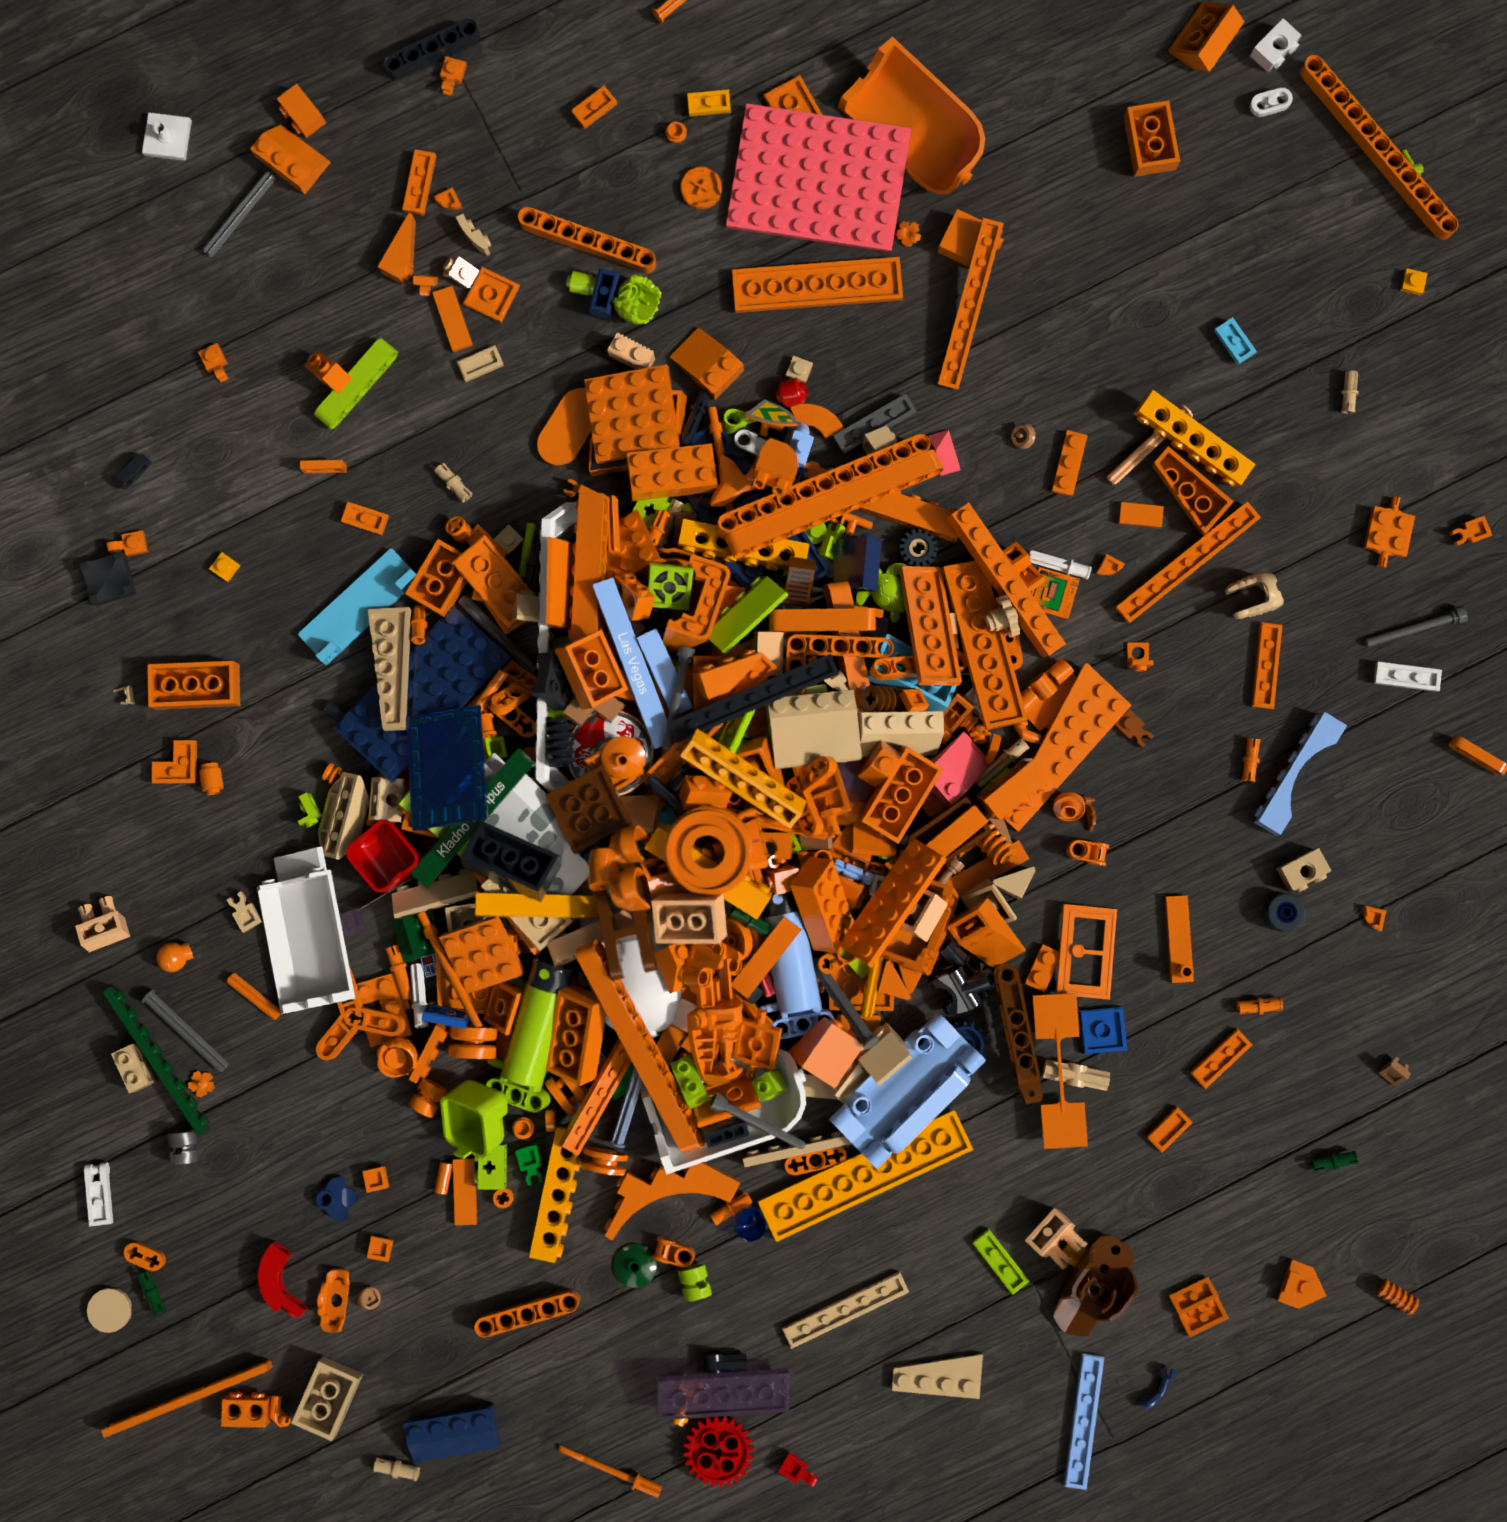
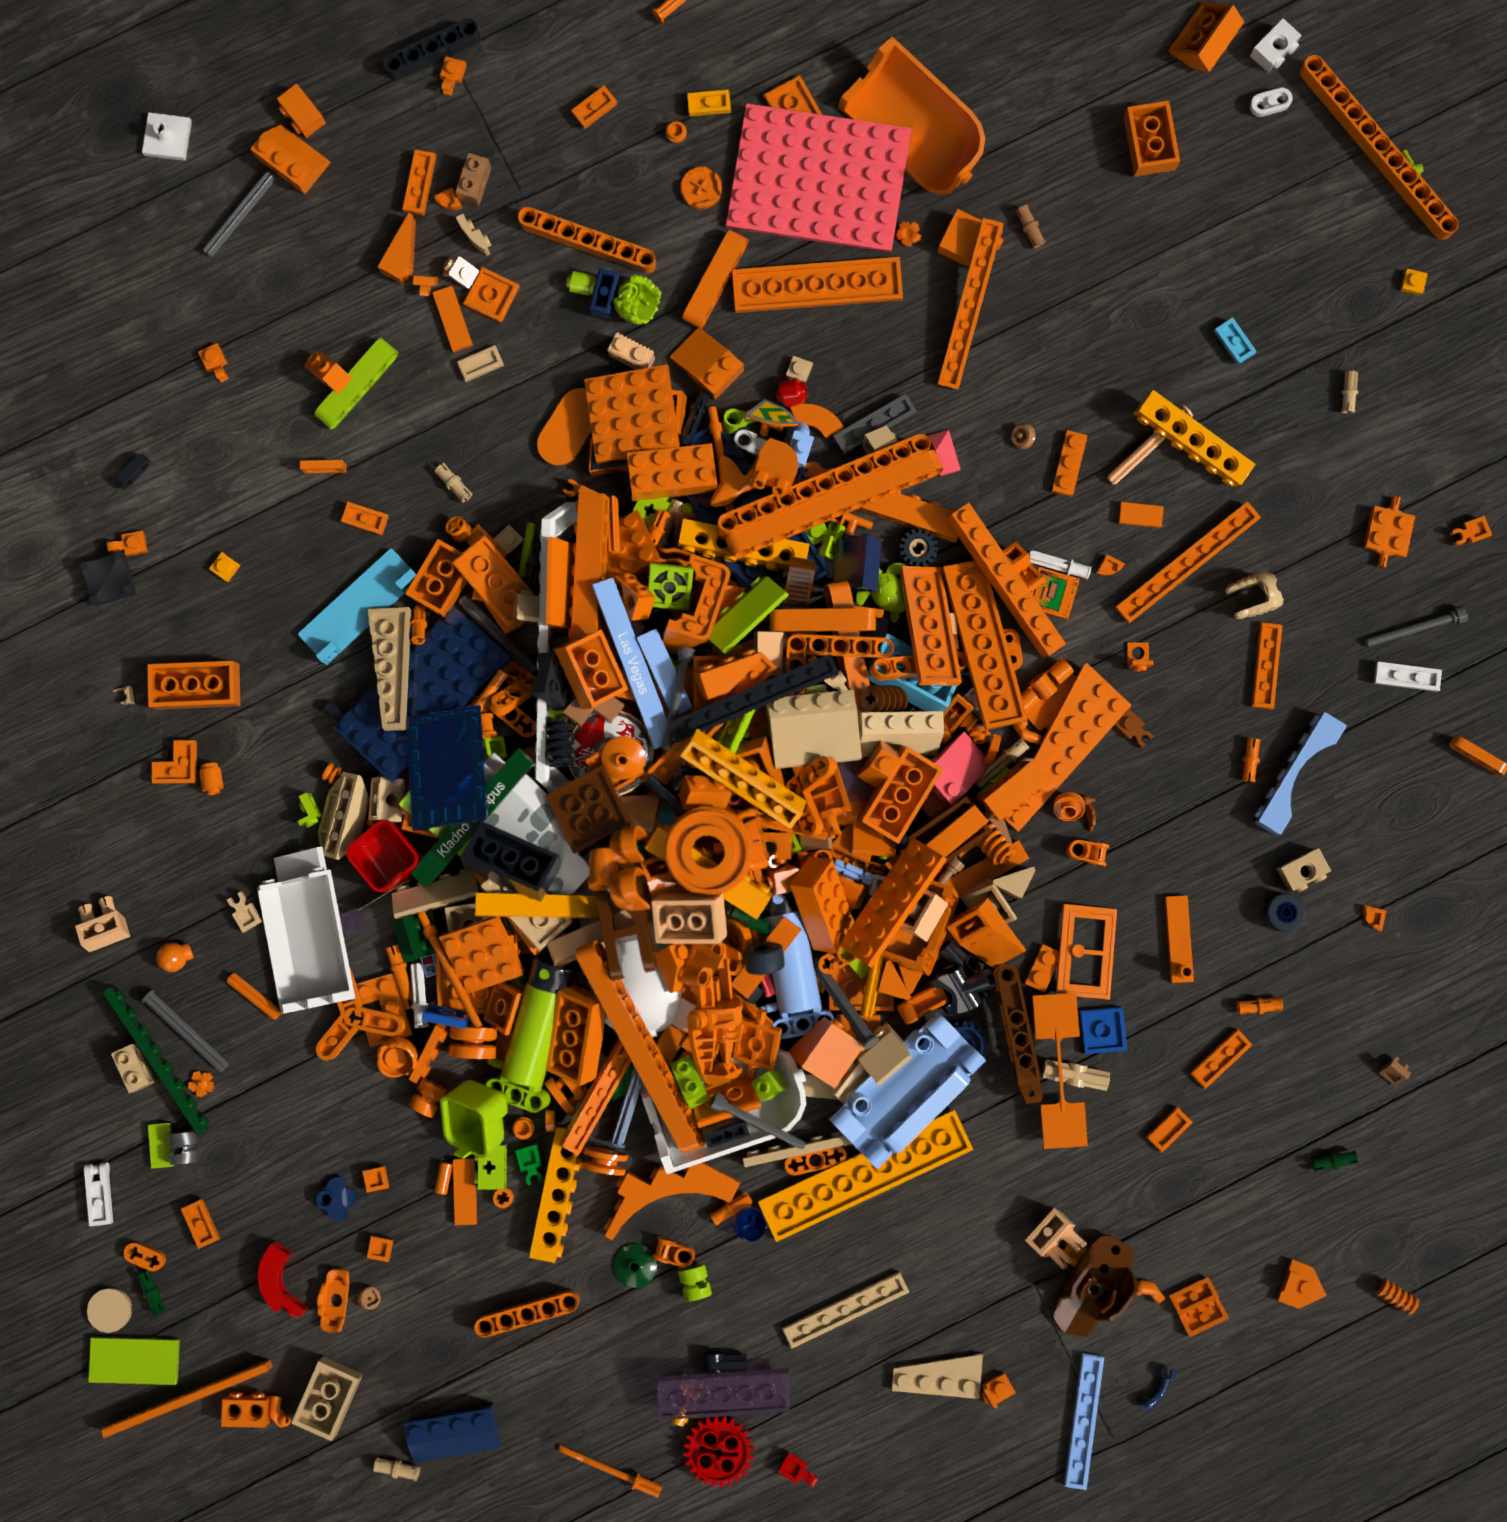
(134, 1360): none -> lime tile
(159, 1144): none -> lime tile
(200, 1223): none -> orange plate
(473, 179): none -> medium nougat brick
(715, 279): none -> orange beam
(764, 958): none -> black wheel
(914, 700): orange plate -> none
(921, 1004): none -> orange animal
(997, 1390): none -> orange bracket
(1000, 1261): lime tile -> none
(1003, 617): tan plant -> none
(1030, 226): none -> medium nougat pin
(1151, 1289): none -> orange arm
(1194, 492): orange wedge -> none

